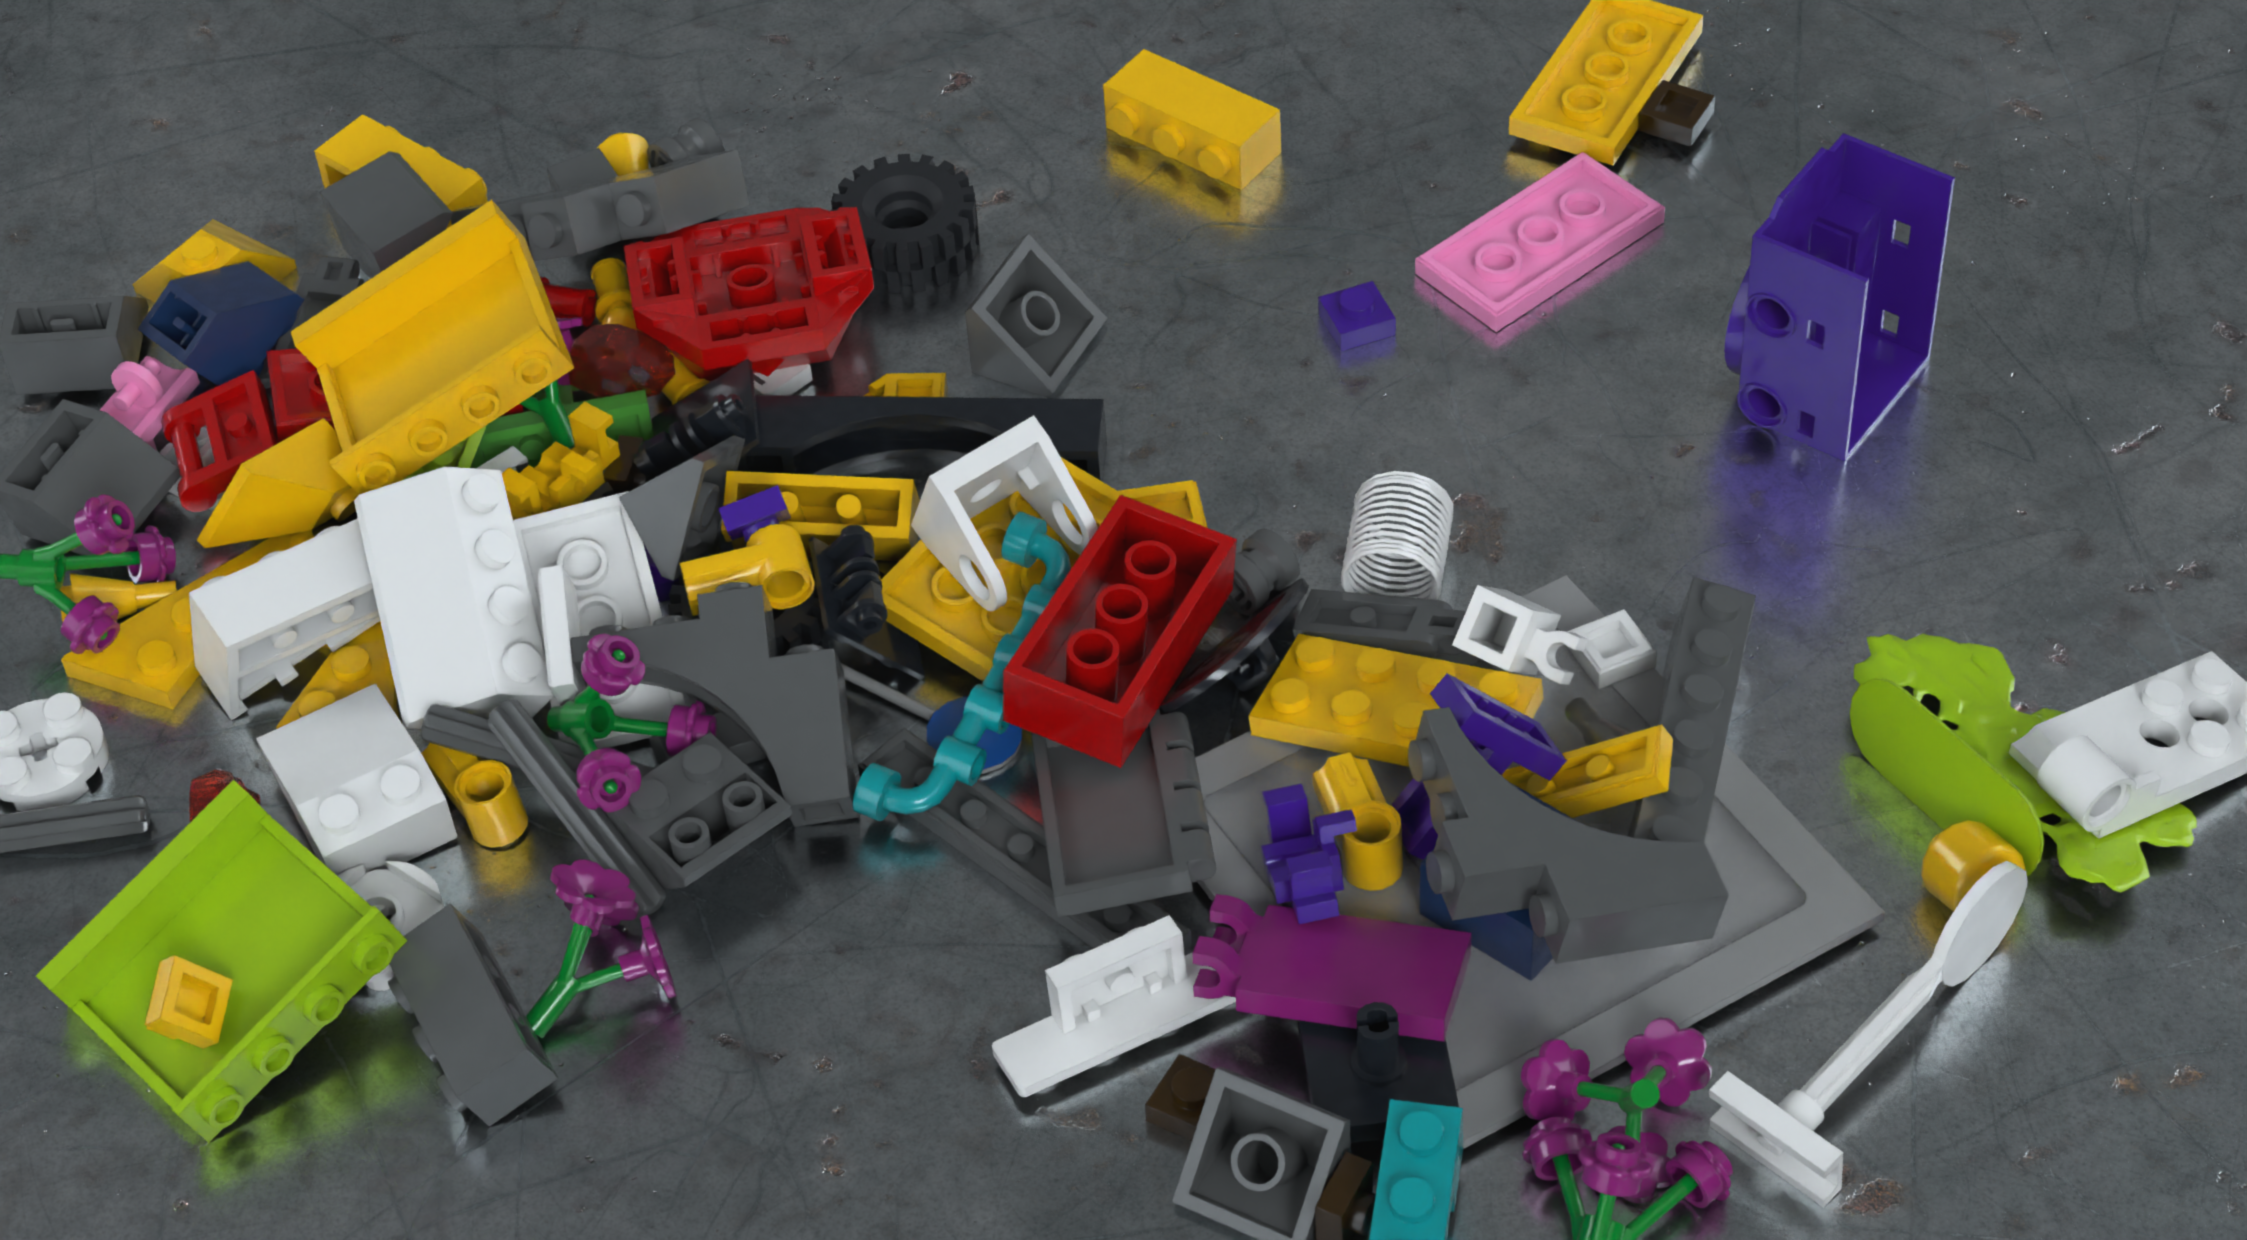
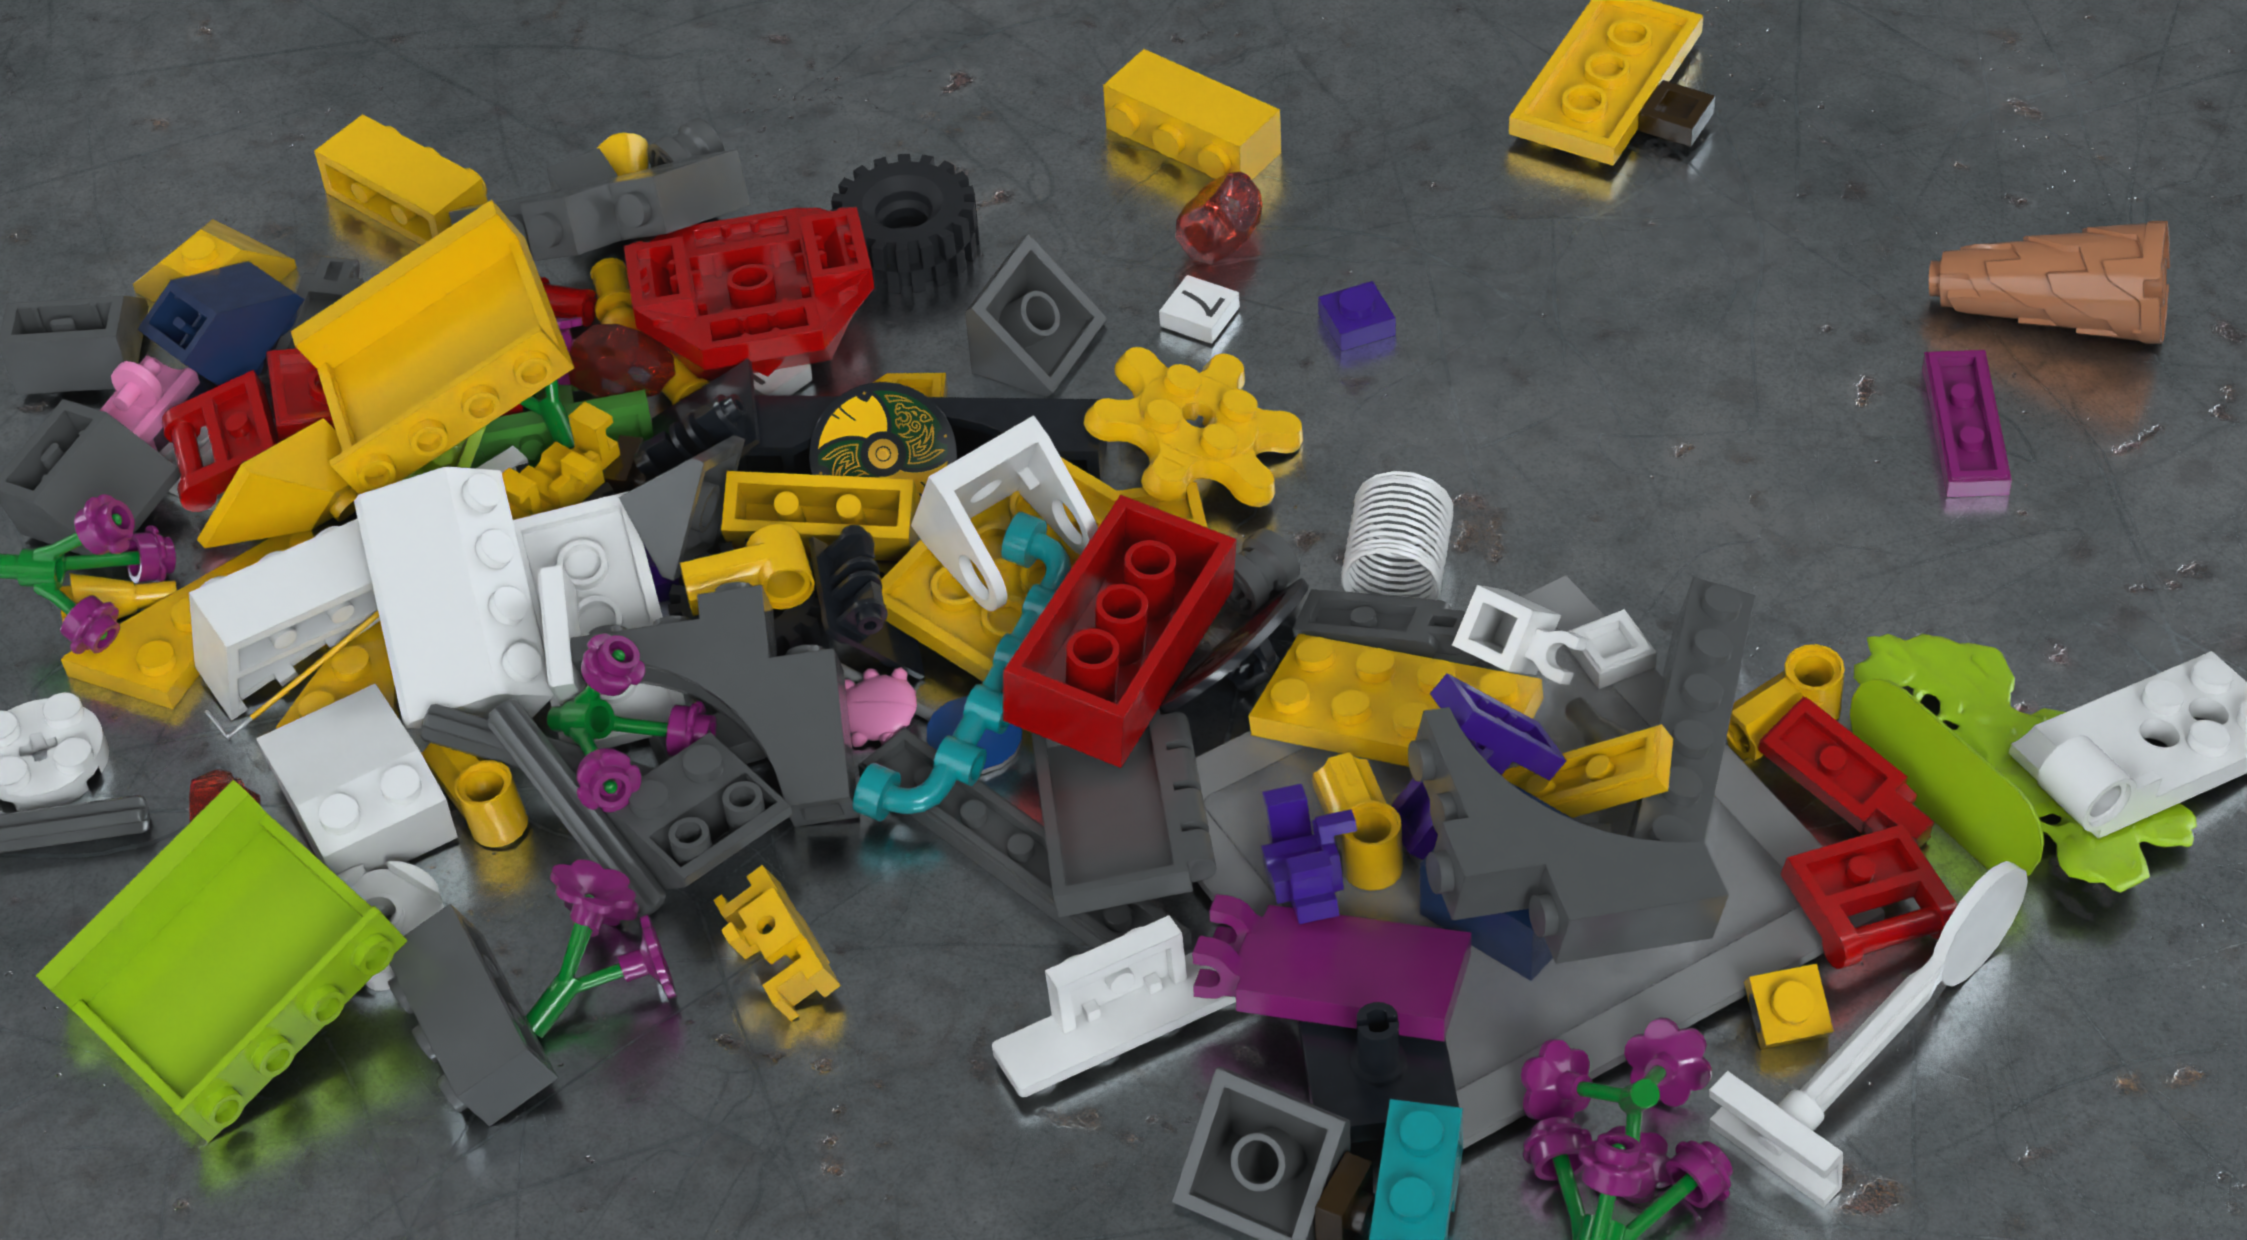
(188, 1002): yellow tile -> none
(297, 680): none -> yellow piece
(384, 212): dark grey slope -> none
(754, 512): dark purple plate -> none
(769, 904): none -> yellow piece
(879, 705): none -> bright pink piece
(882, 434): none -> shield
(1180, 1097): dark brown plate -> none
(1182, 452): none -> yellow plate
(1199, 309): none -> white tile
(1219, 218): none -> clear red rock
(1539, 241): bright pink tile -> none
(1788, 1006): none -> yellow plate
(1808, 672): none -> yellow piece
(1818, 293): dark purple piece -> none
(1843, 772): none -> red hinge
(1863, 877): none -> red plate
(1961, 857): yellow head -> none
(1966, 424): none -> magenta tile
(2089, 281): none -> nougat cone

